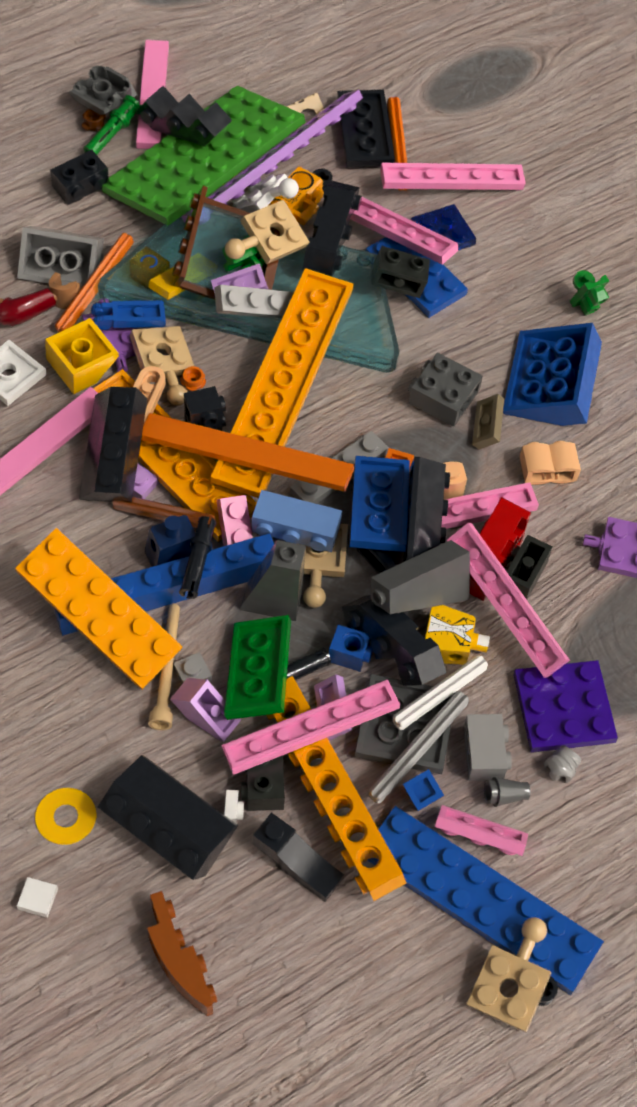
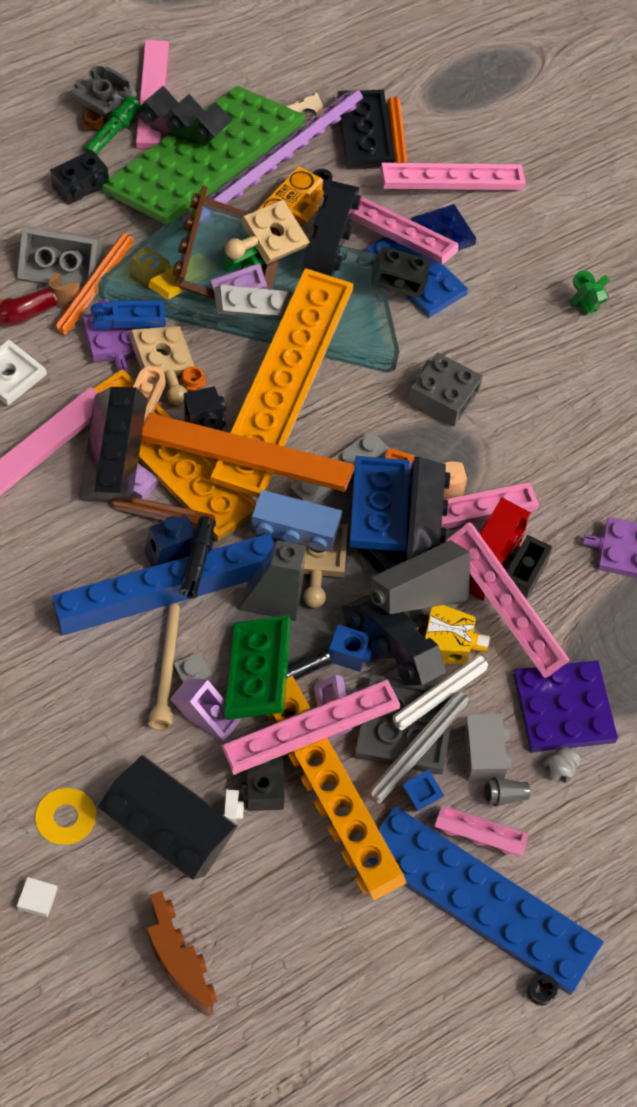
(80, 355): yellow slope -> none
(98, 608): light orange plate -> none
(234, 519): bright pink plate -> none
(265, 191): white plate -> none
(296, 857): black slope -> none
(488, 421): dark tan plate -> none
(504, 966): tan plate -> none
(549, 463): light nougat brick -> none
(554, 374): blue slope -> none

